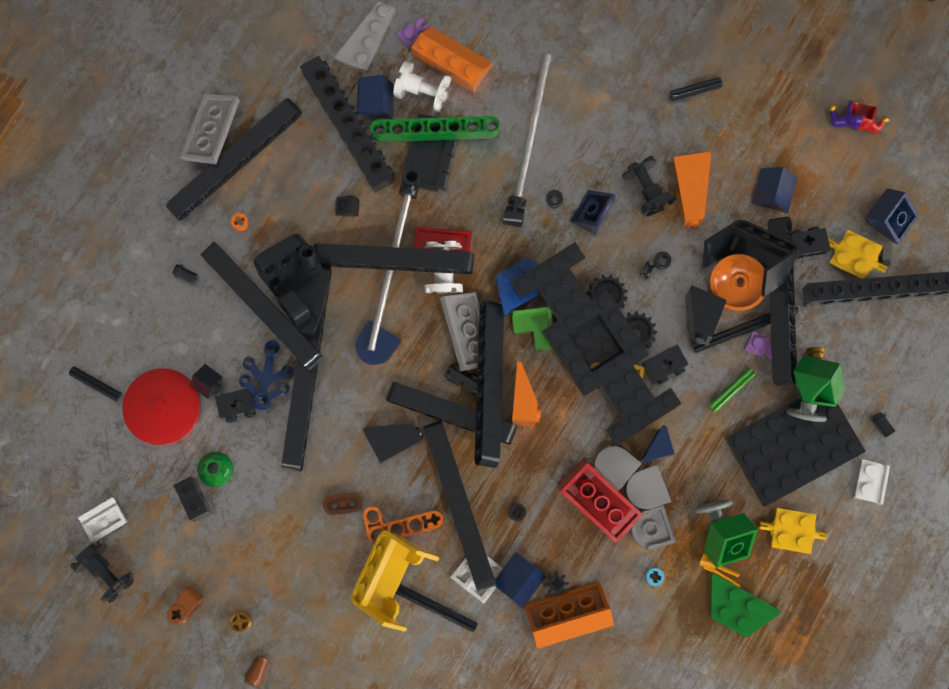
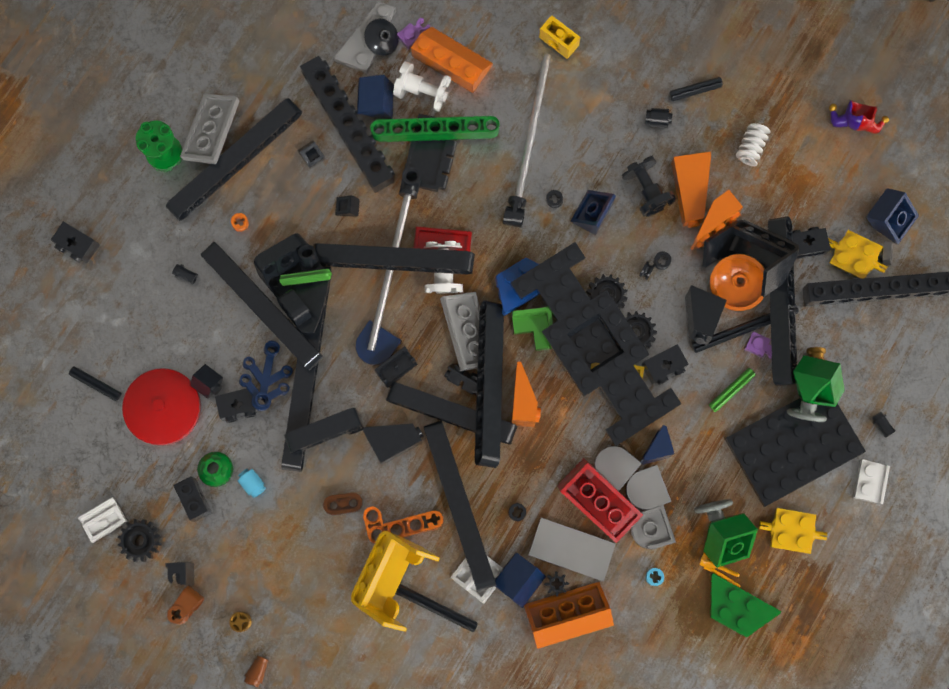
(67, 235): none -> black brick
(97, 565): black piece -> none
(150, 543): none -> black gear
(159, 145): none -> green piece
(184, 572): none -> black hinge
(251, 483): none -> medium azure brick
(305, 277): none -> bright green axle
(311, 153): none -> black slope
(313, 434): none -> black beam
(374, 38): none -> black dish
(396, 367): none -> black hinge
(559, 37): none -> yellow brick
(572, 549): none -> light grey tile
(658, 117): none -> black brick
(721, 213): none -> orange slope
(752, 144): none -> white piece
(774, 189): dark blue slope -> none

